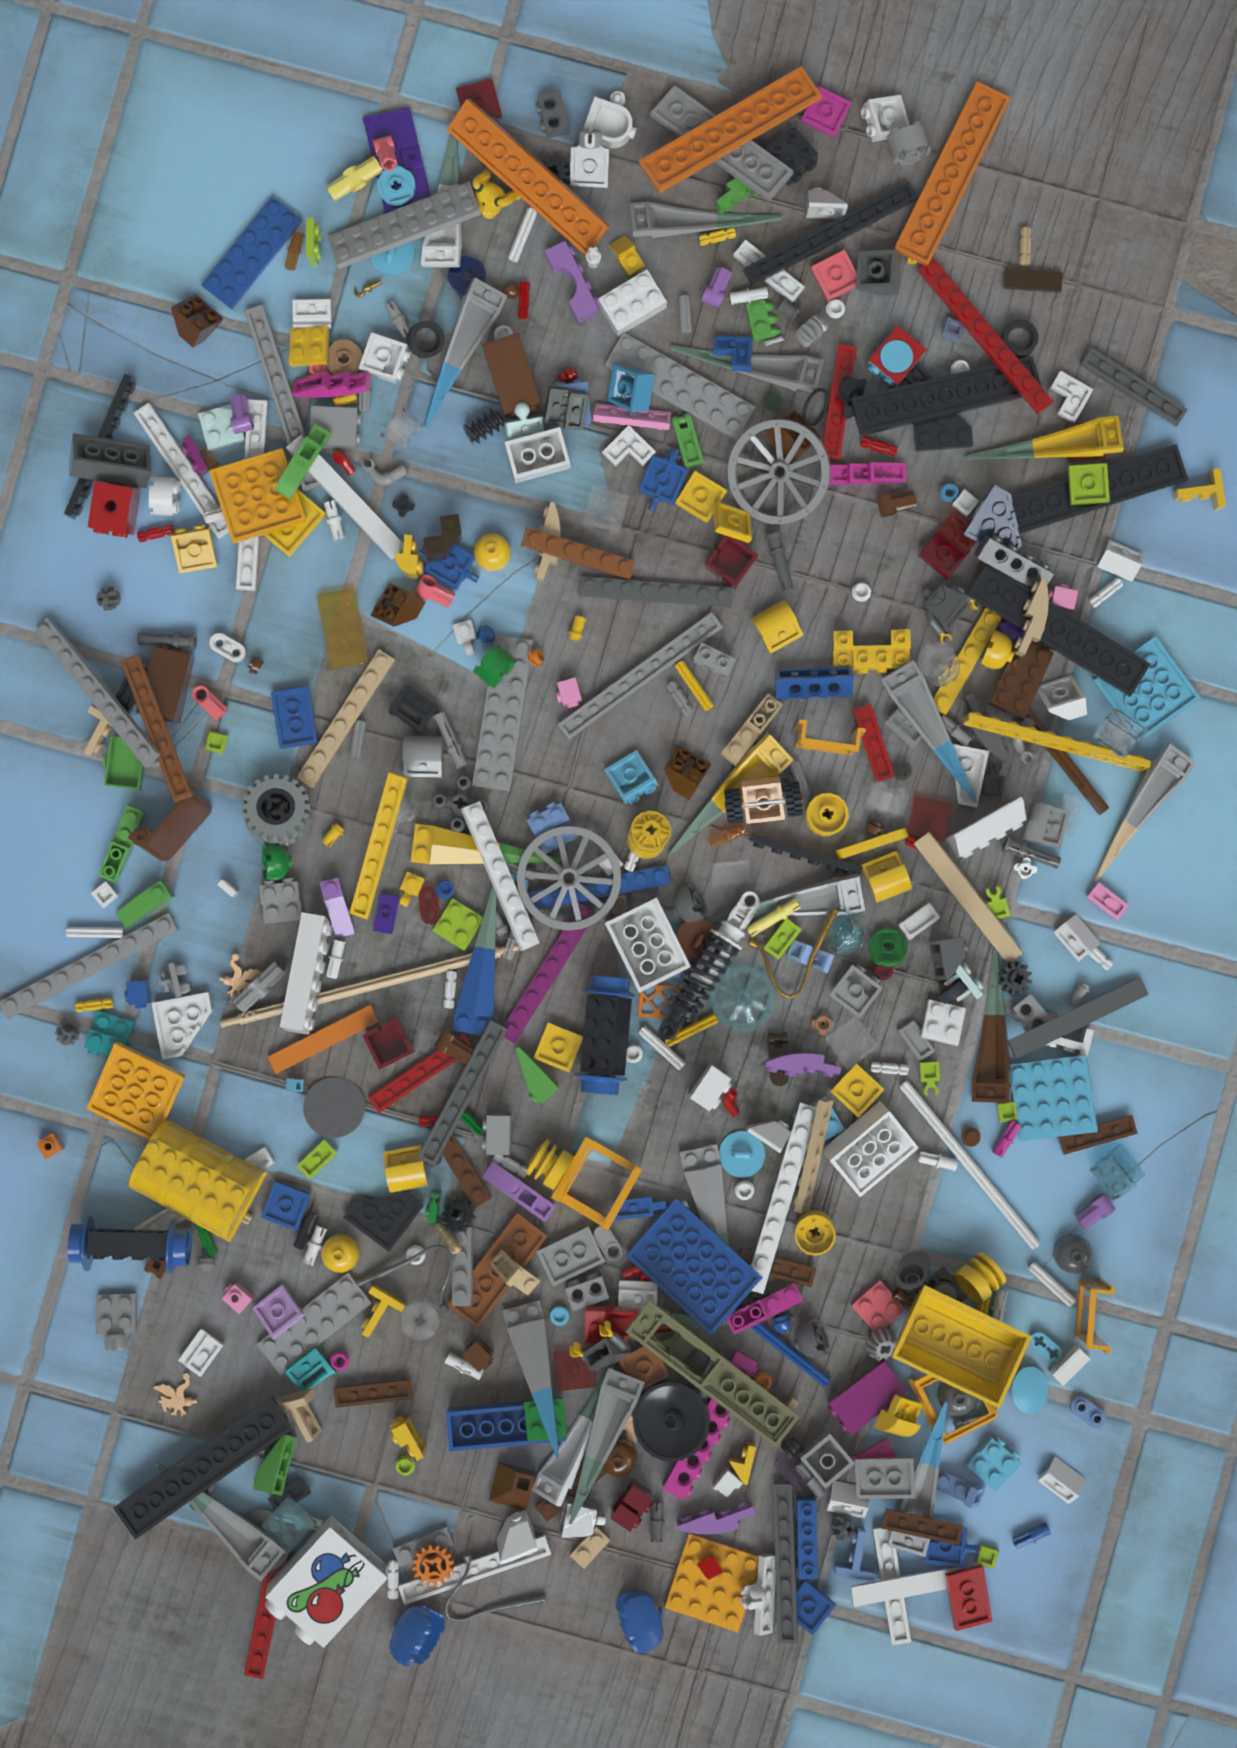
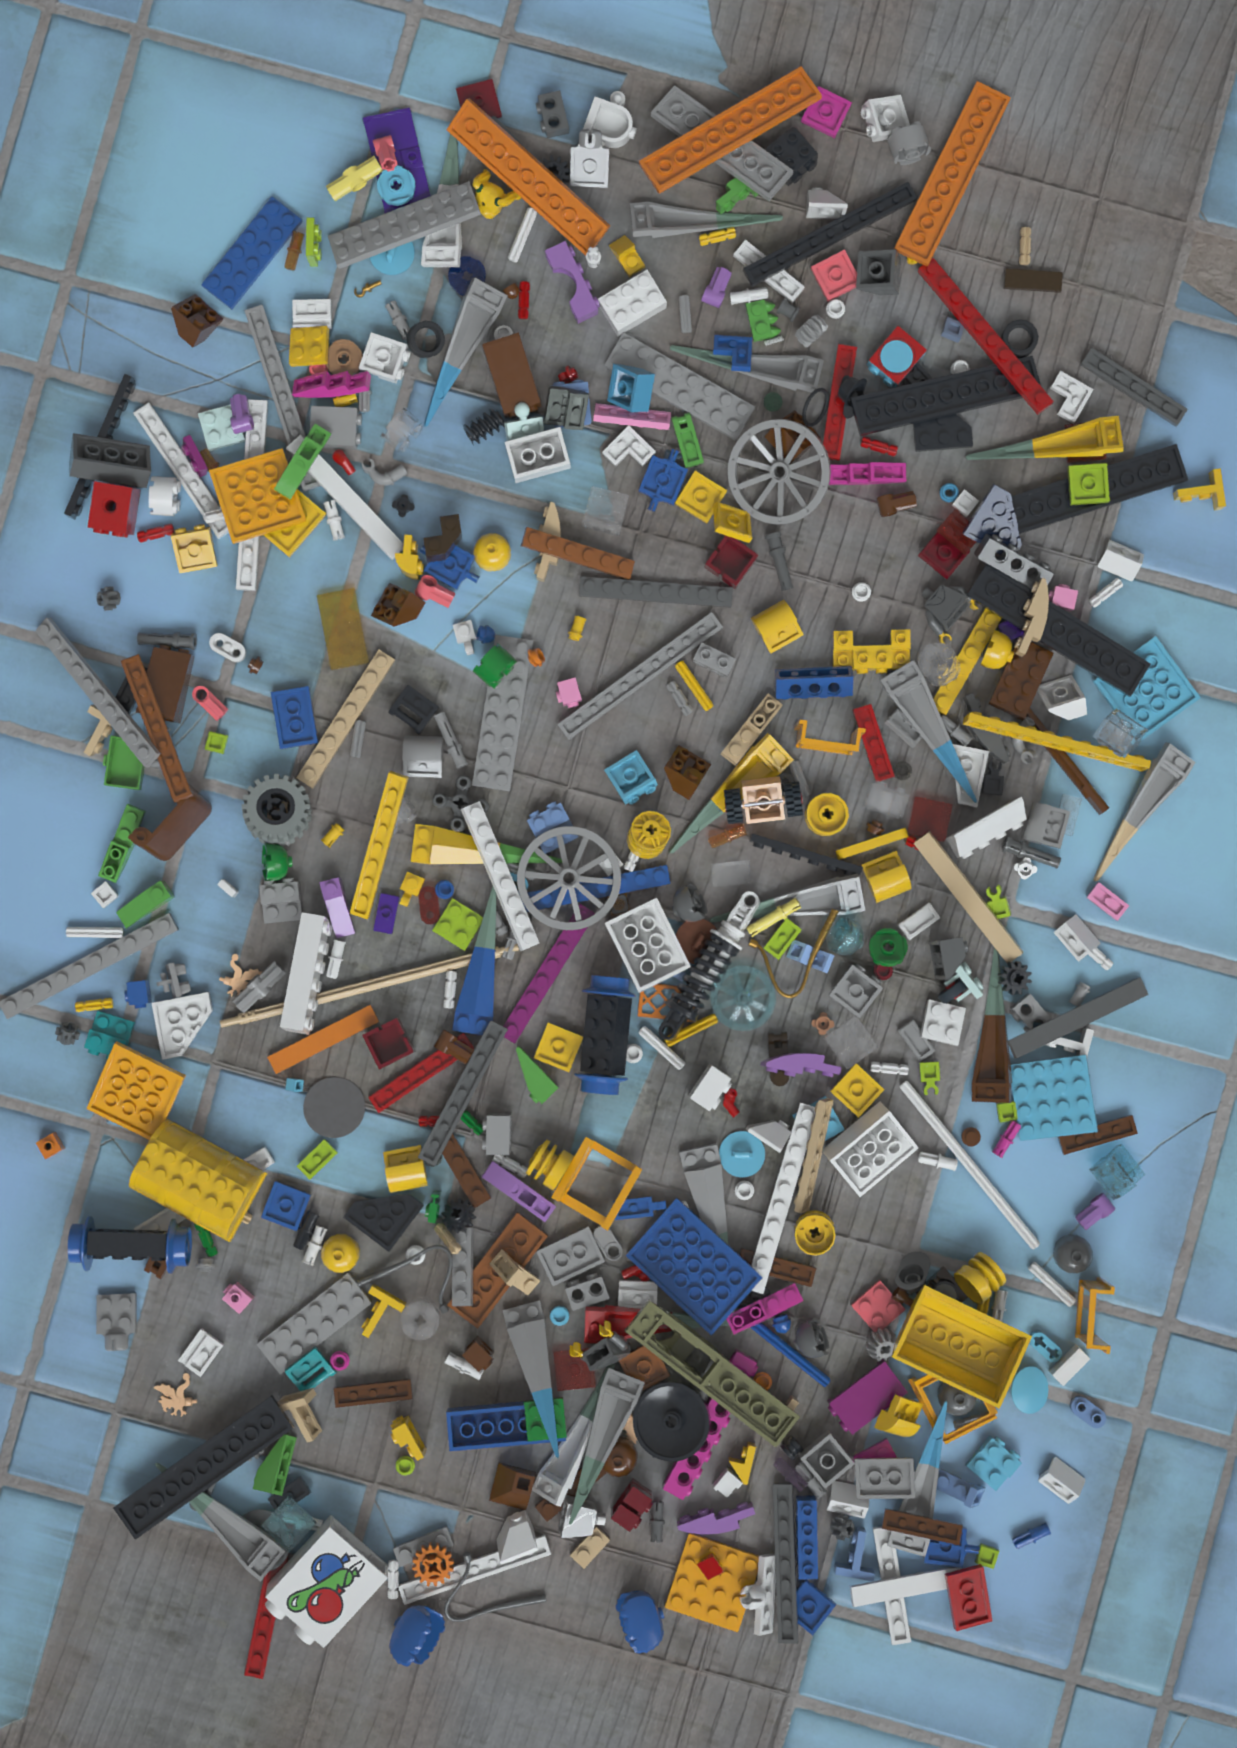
(278, 1311): lavender tile -> none

